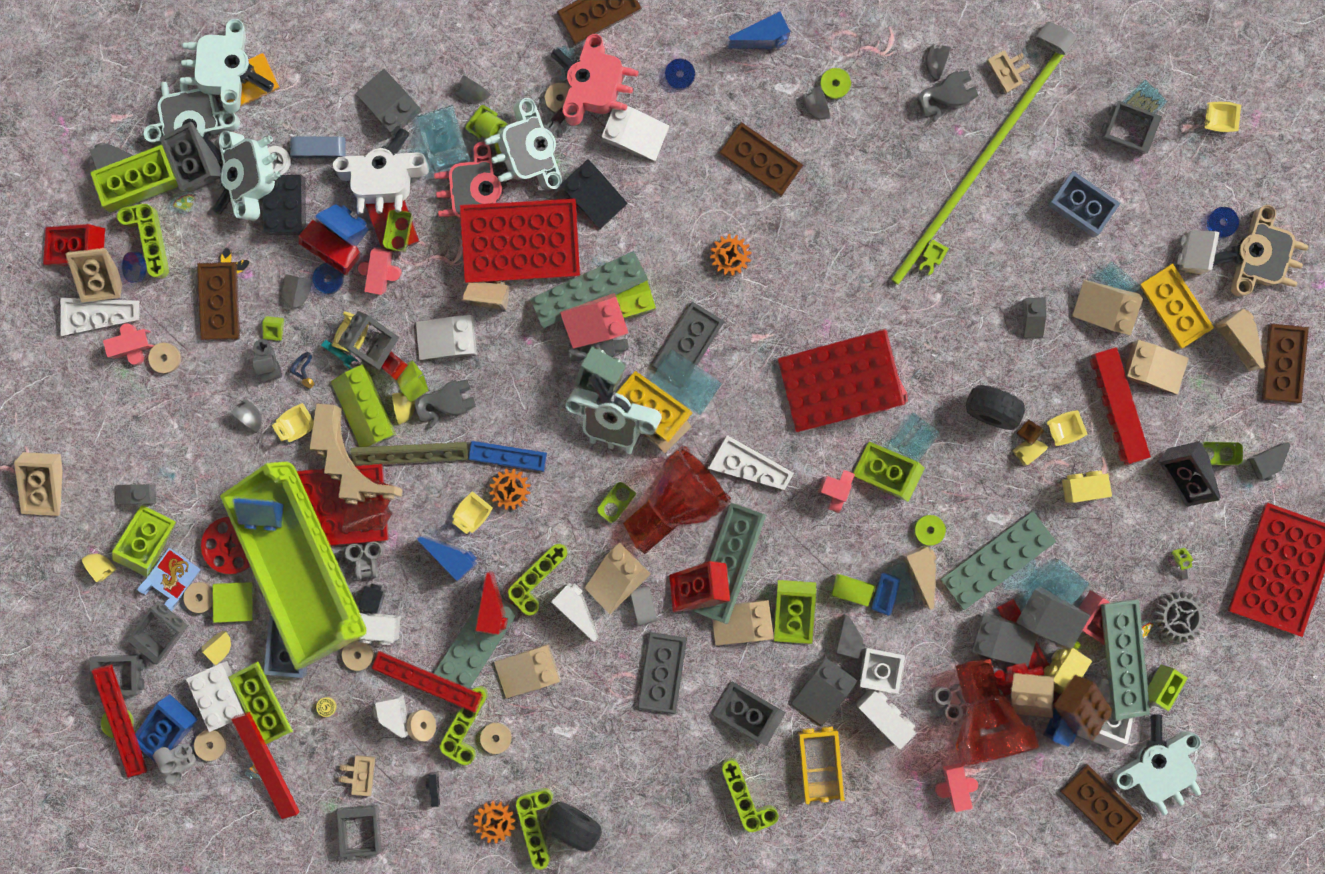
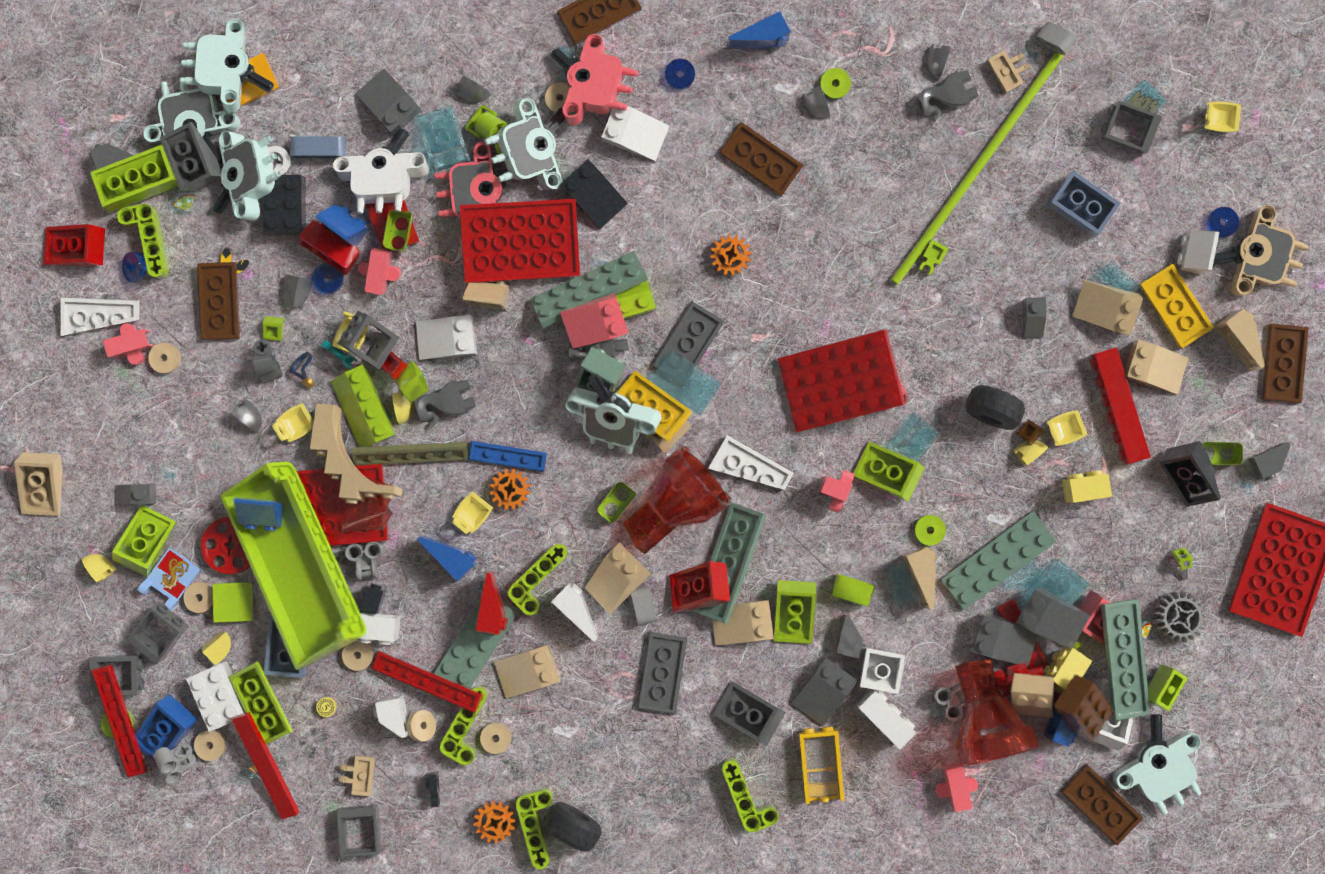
(95, 275): tan slope -> none
(886, 594): blue tile -> none

